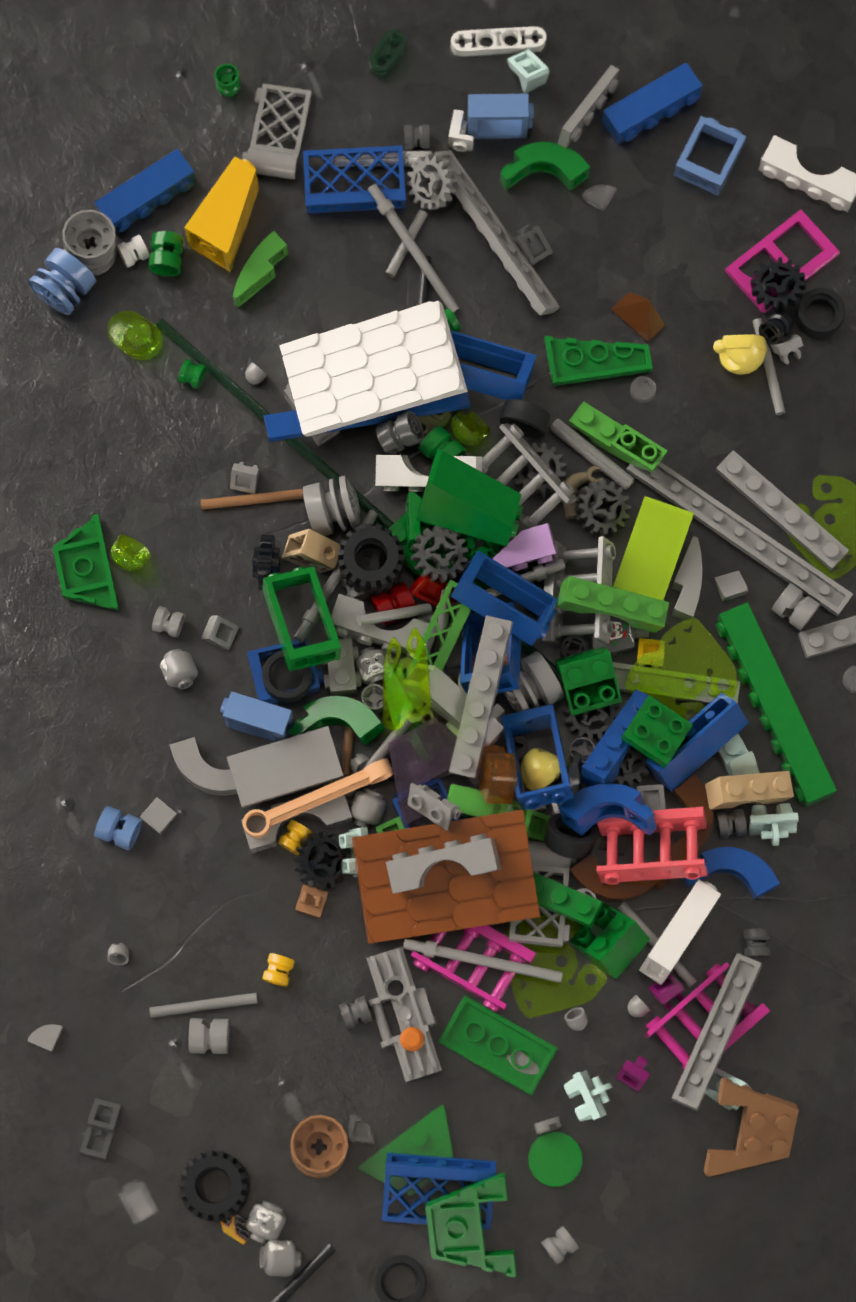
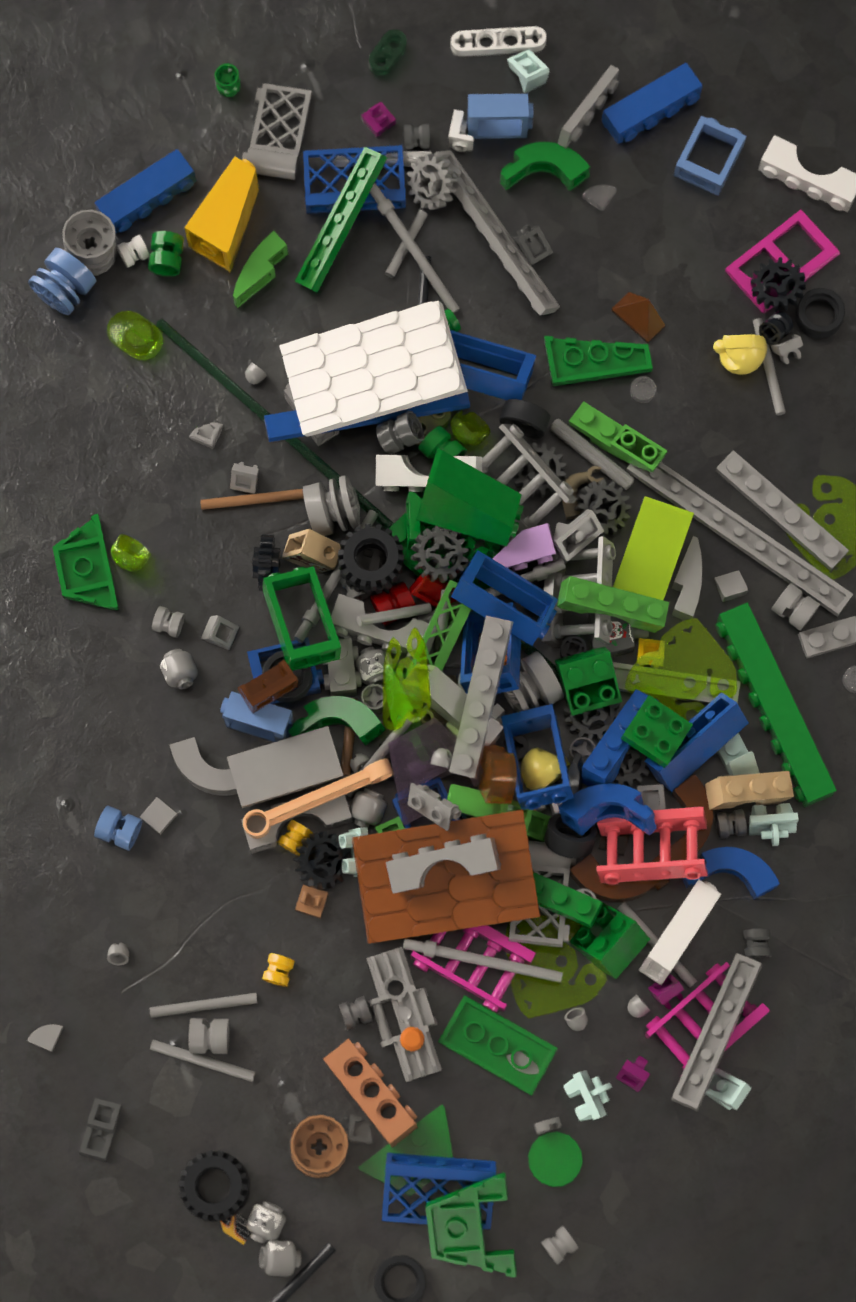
(138, 1201): clear brick -> none
(192, 373): green wheel -> none
(202, 1060): none -> light grey bar
(207, 434): none -> light grey tile
(268, 686): none -> reddish brown hinge
(341, 219): none -> green plate
(378, 119): none -> magenta tile
(391, 1129): none -> nougat brick
(442, 757): none -> light grey hinge
(577, 535): none -> light grey slope
(764, 1129): medium nougat wing -> none

